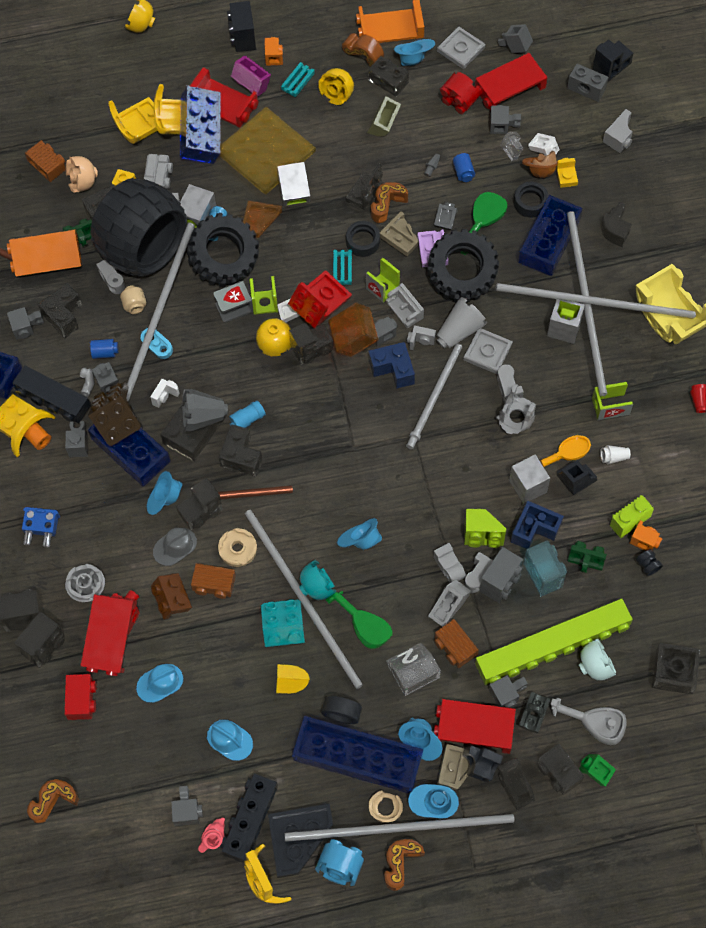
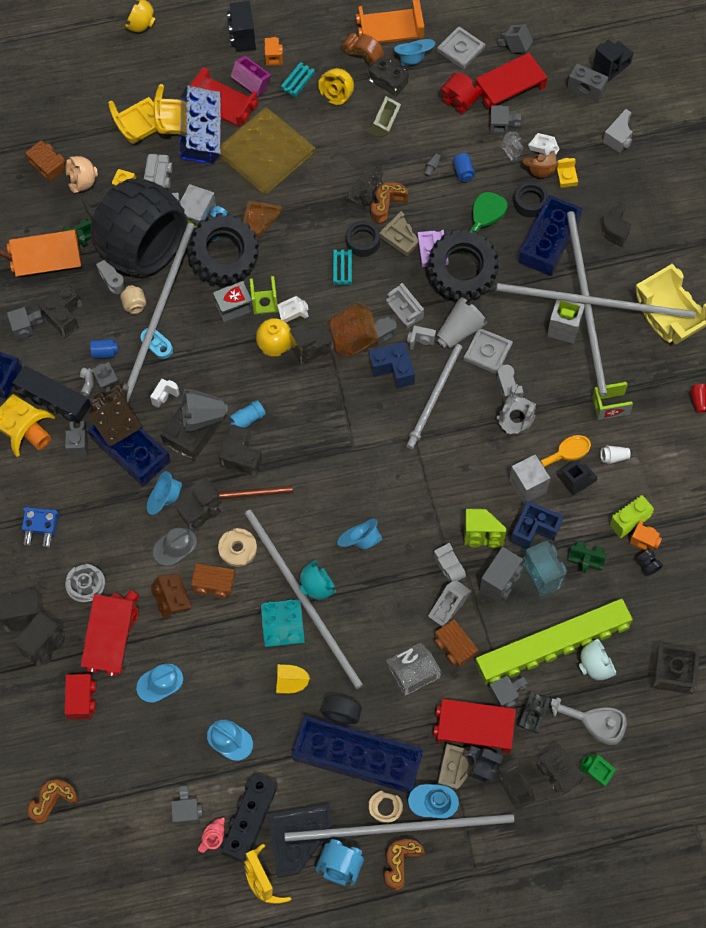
(293, 184): flat silver piece -> none
(319, 298): red bracket -> none
(369, 628): green piece -> none
(388, 275): lime piece -> none
(420, 735): dark azure piece -> none
(446, 215): dark grey bracket -> none
(473, 578): light grey leg -> none

